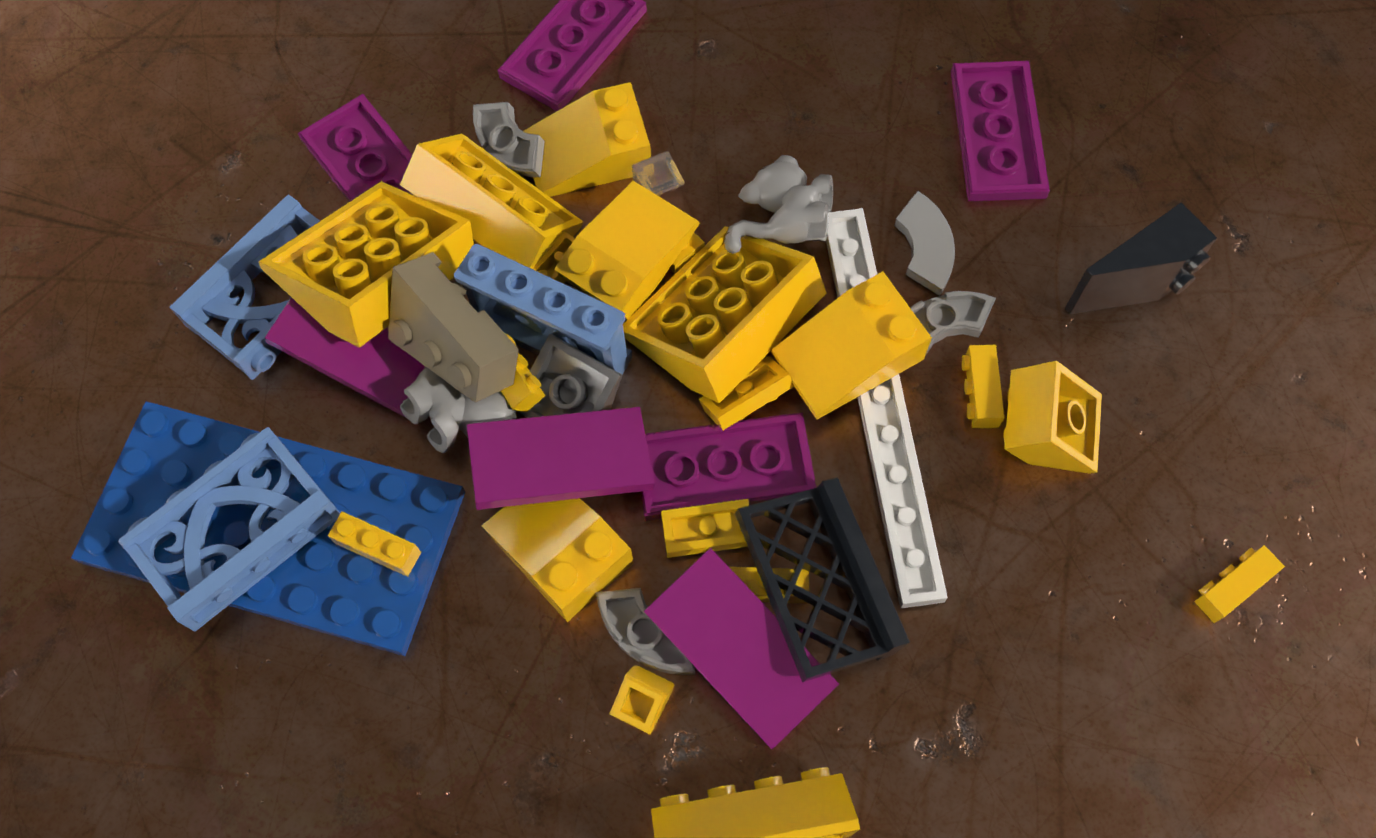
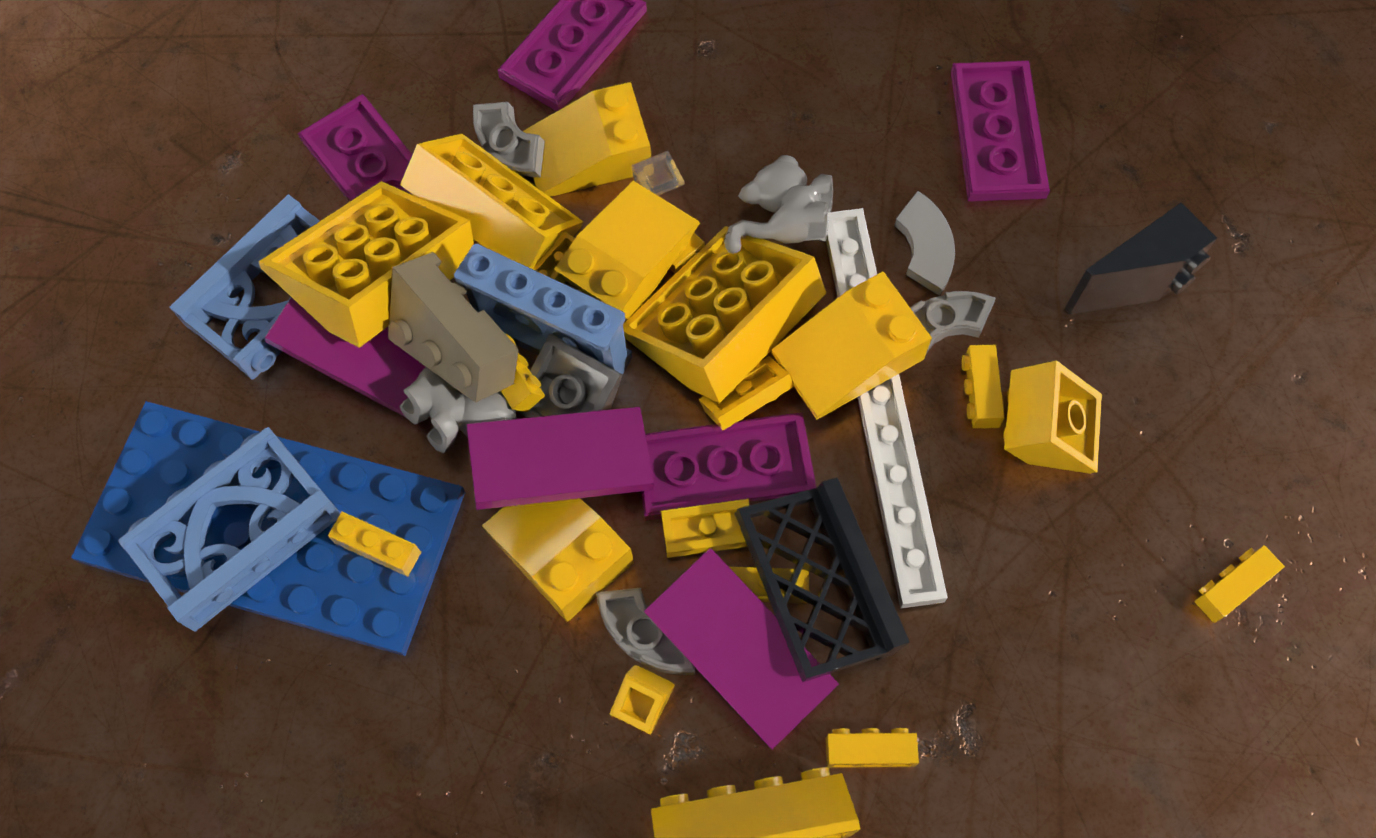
(871, 748): none -> yellow piece

